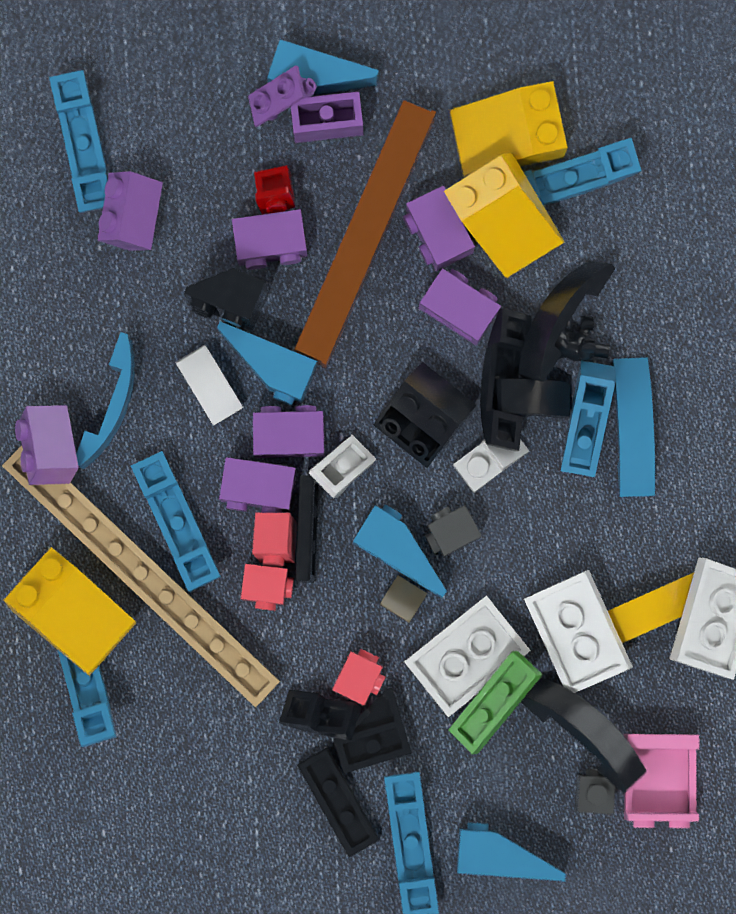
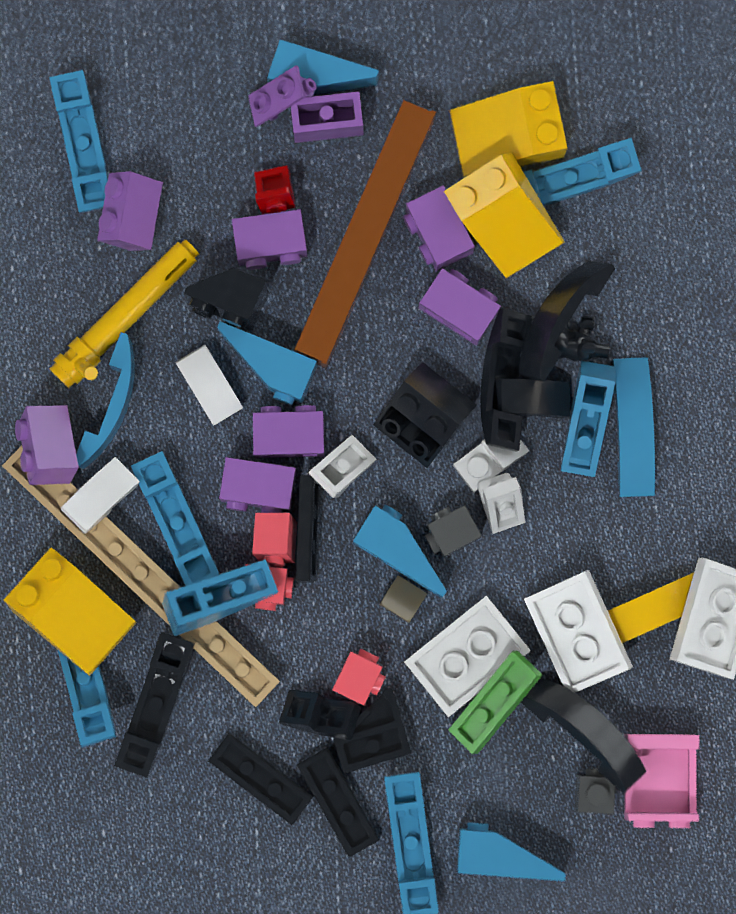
(86, 351): none -> yellow cylinder
(100, 495): none -> white slope
(155, 705): none -> black slope
(218, 597): none -> dark azure slope
(260, 778): none -> black tile
(502, 502): none -> white slope

